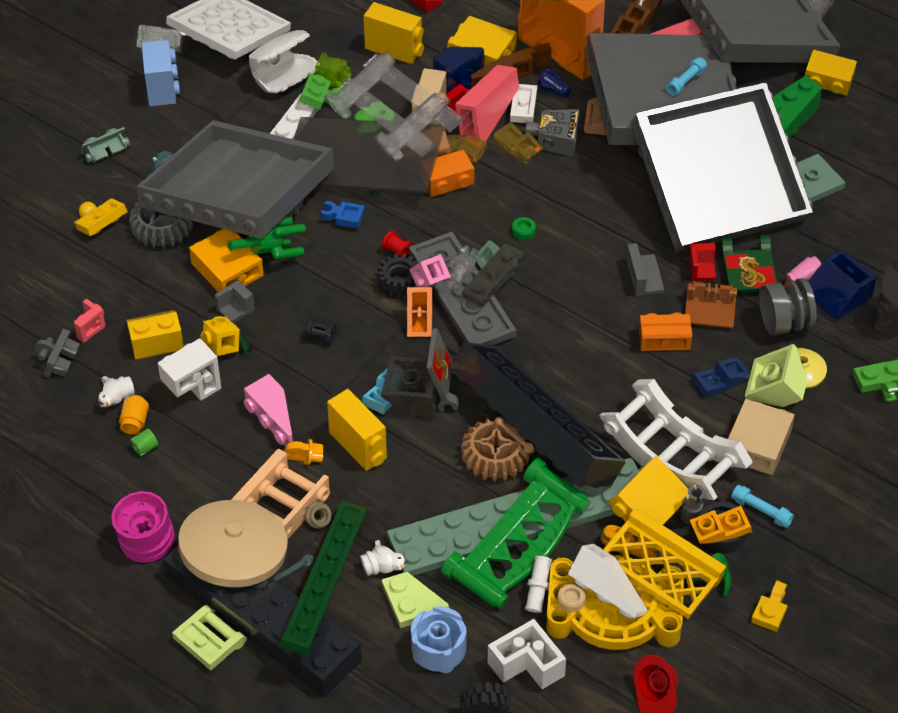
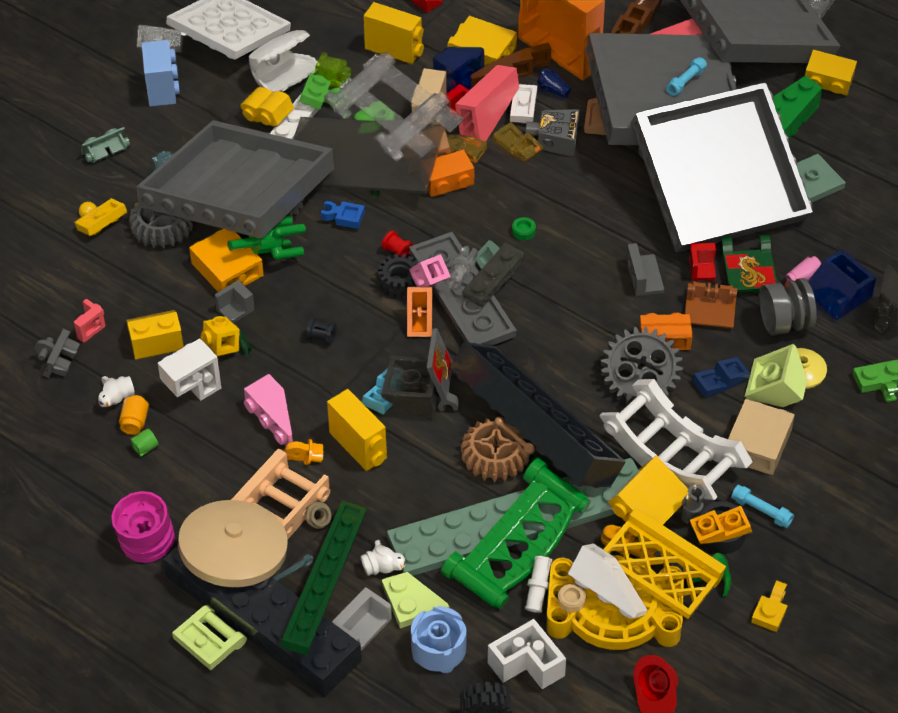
(266, 106): none -> yellow brick
(364, 617): none -> light grey panel
(650, 346): none -> dark grey gear

